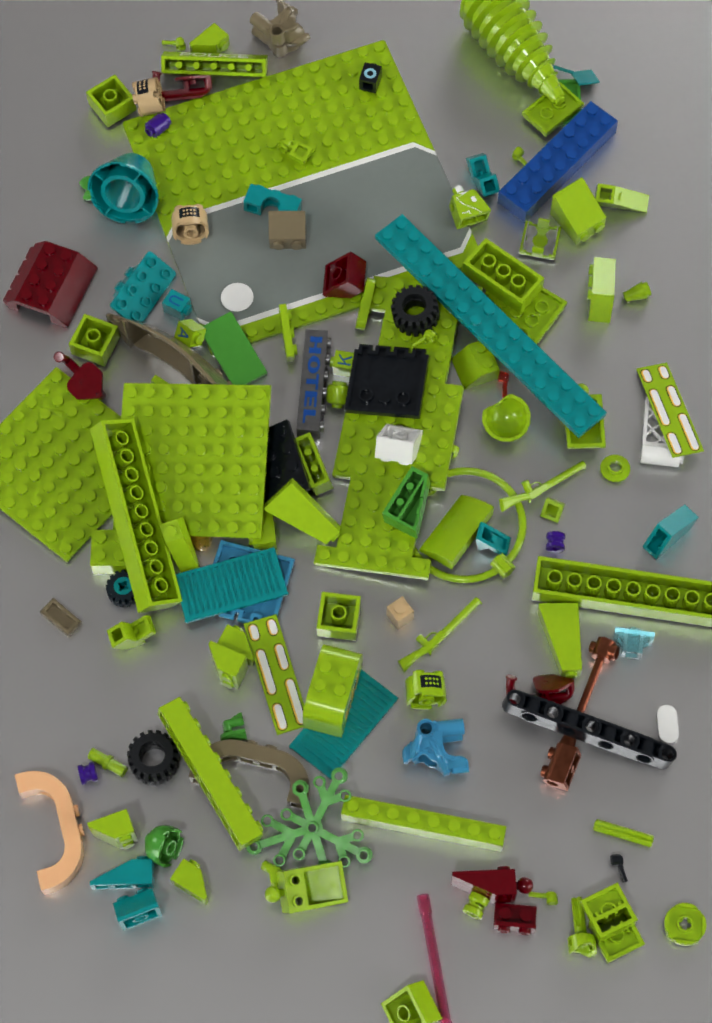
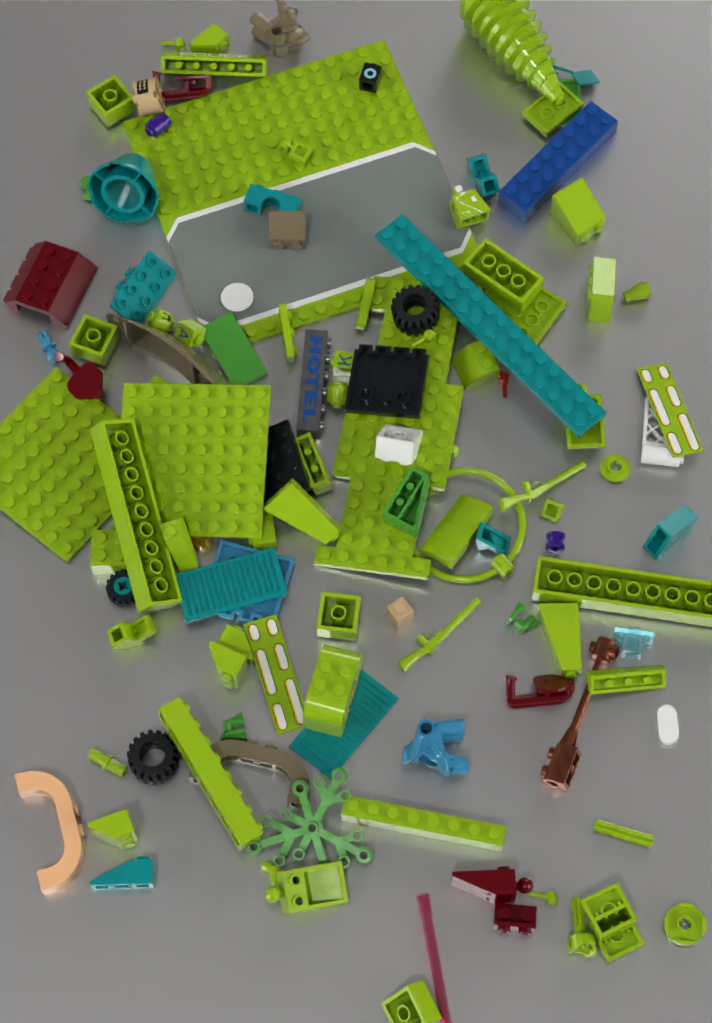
(48, 345): none -> dark azure pin
(61, 617): dark tan tile -> none
(87, 773): dark purple wheel -> none
(137, 908): teal slope -> none
(161, 320): none -> lime head
(163, 844): bright green cylinder -> none
(177, 305): teal brick -> none
(189, 224): tan brick -> none
(190, 880): lime slope -> none
(344, 276): dark red slope -> none
(425, 689): lime brick -> none
(475, 905): lime wheel -> none
(507, 419): lime cylinder -> none
(517, 155): lime hand -> none
(523, 626): none -> bright green piece
(540, 239): lime piece -> none
(603, 734): black beam -> none
(617, 860): black hand -> none
(621, 198): lime slope -> none
(626, 679): none -> lime slope

